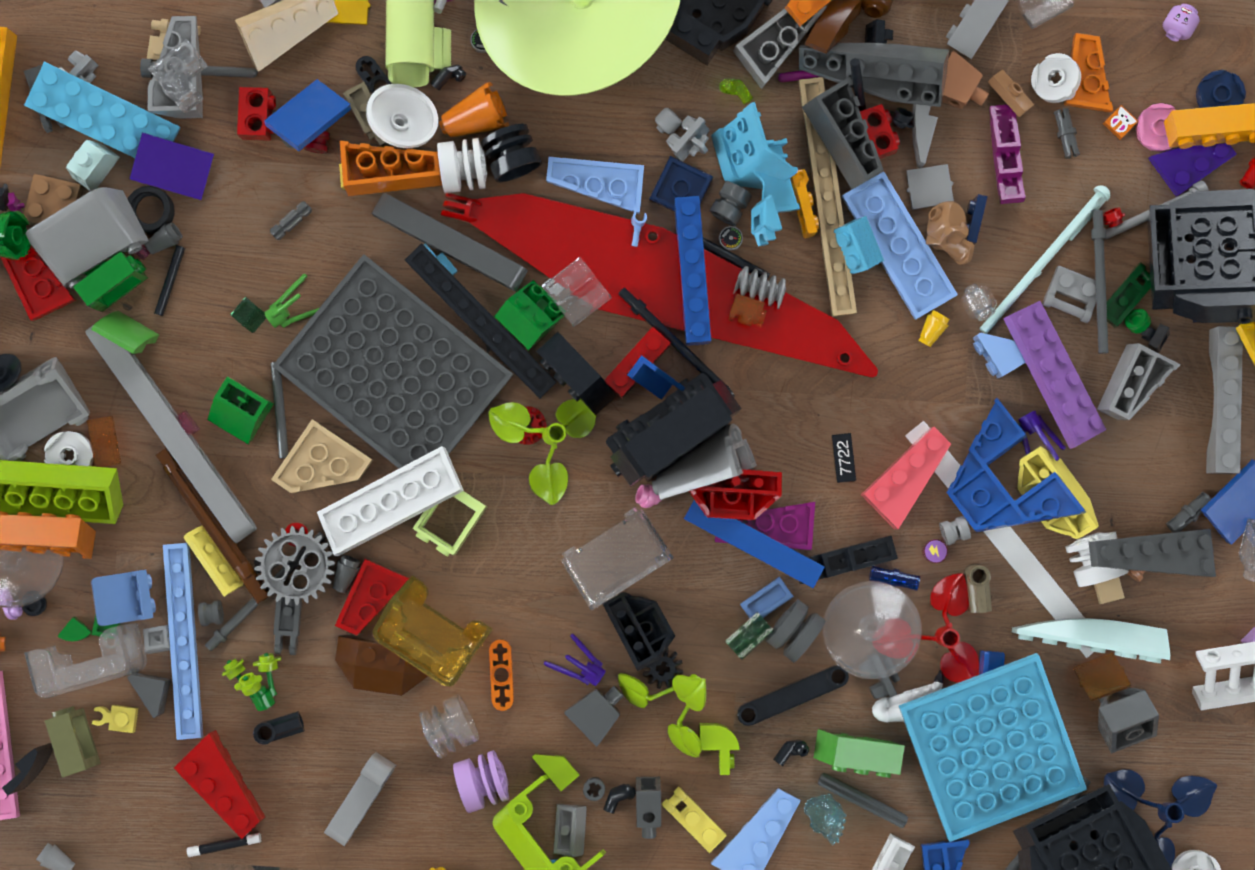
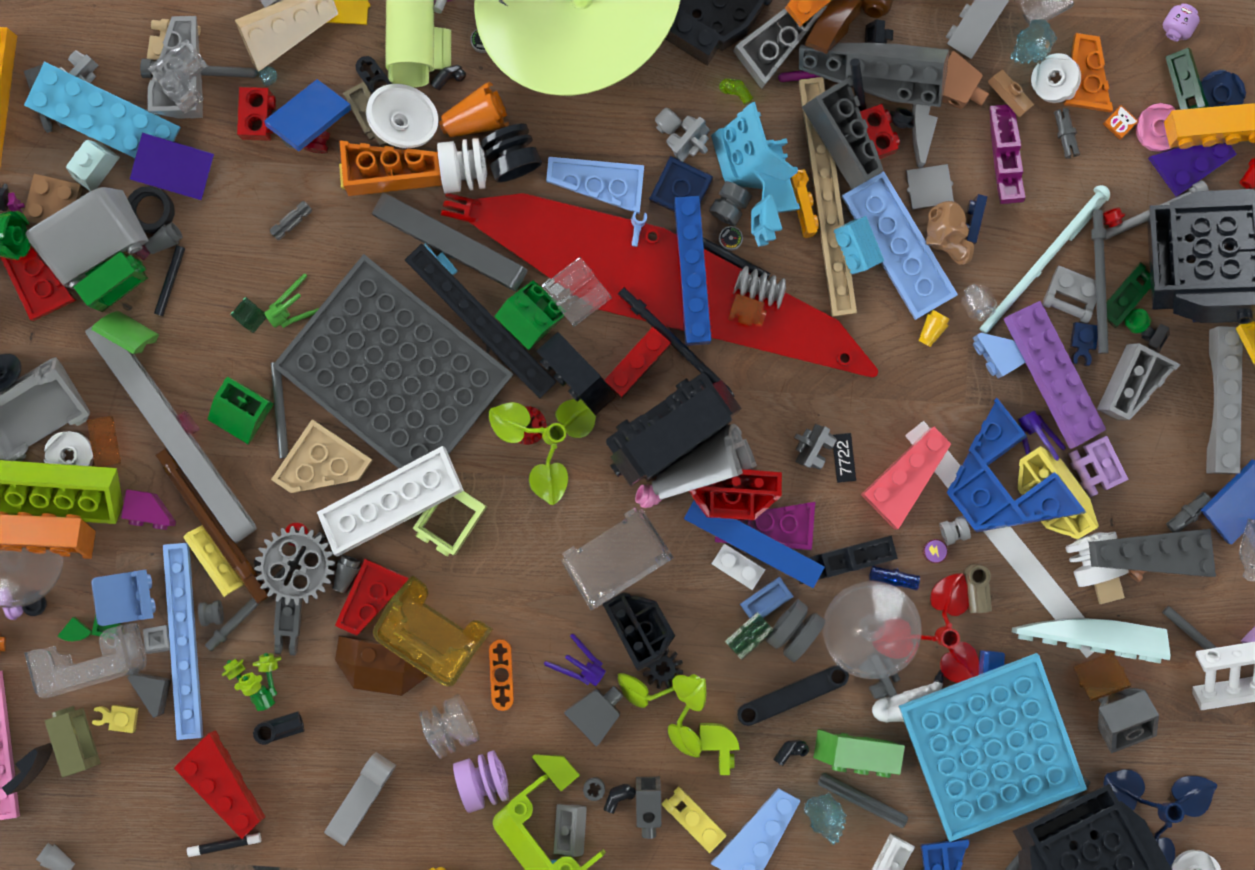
(148, 508): none -> magenta slope
(268, 76): none -> clear light blue hinge
(652, 378): blue panel -> none
(738, 566): none -> white plate
(810, 445): none -> dark grey hips
(1034, 42): none -> clear light blue hair
(1083, 338): none -> dark blue plate
(1105, 463): none -> lavender plate
(1186, 79): none -> plate
(1188, 628): none -> dark grey bar

